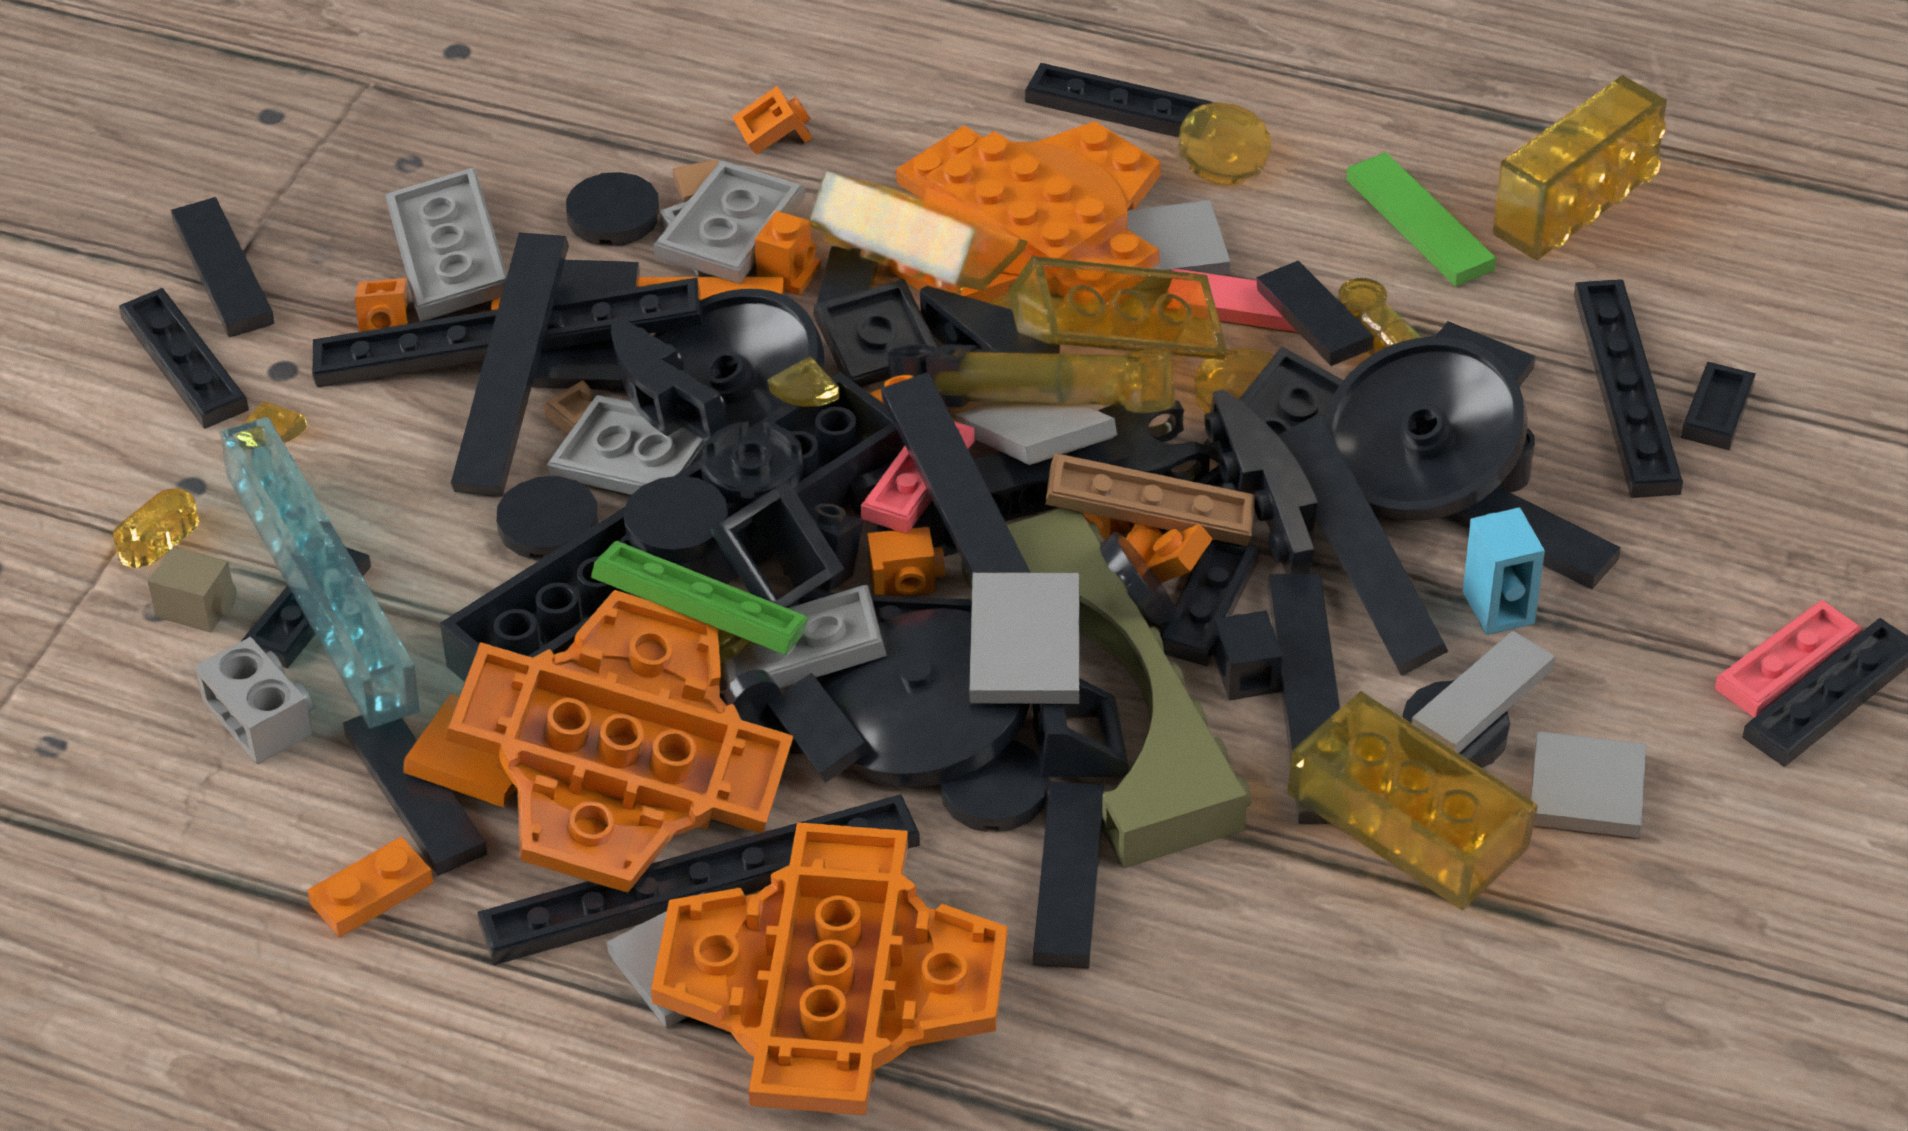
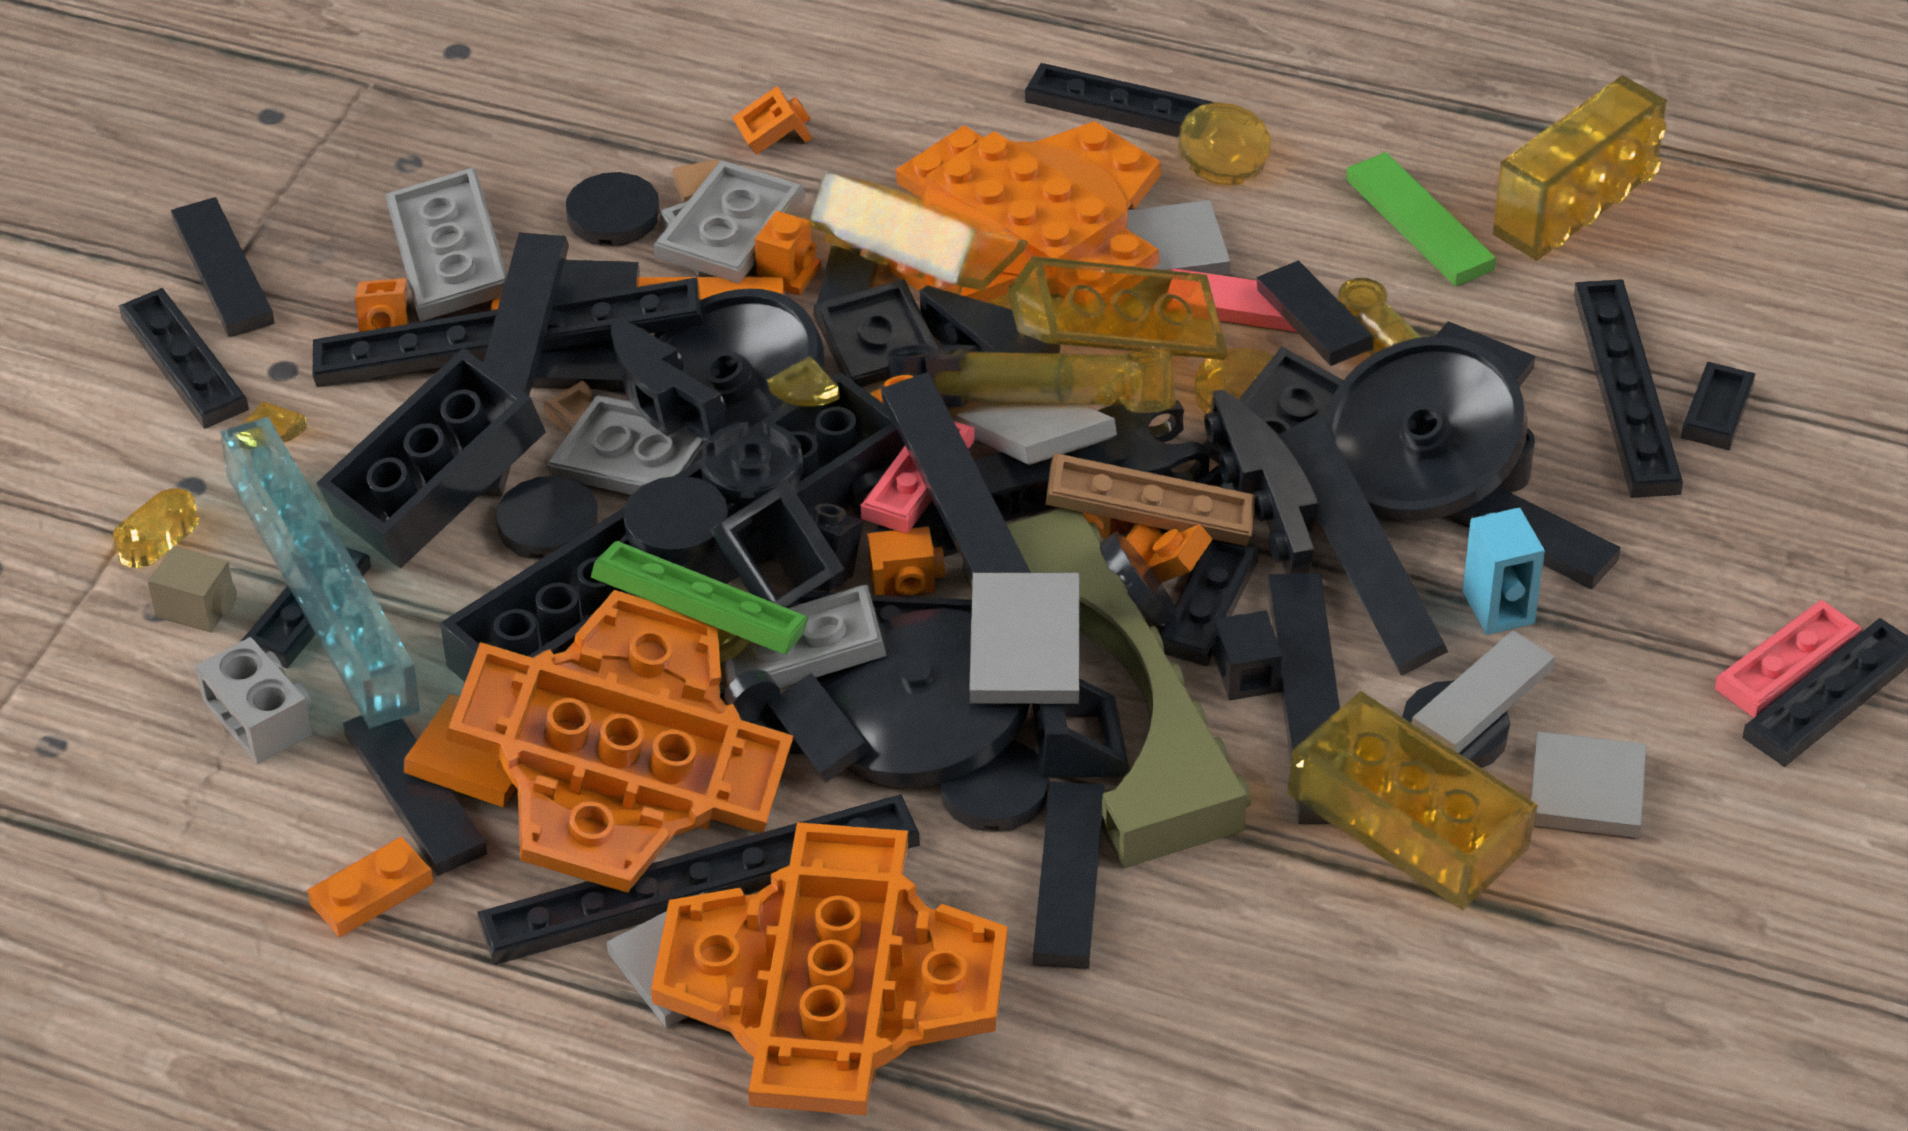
(431, 457): none -> black brick

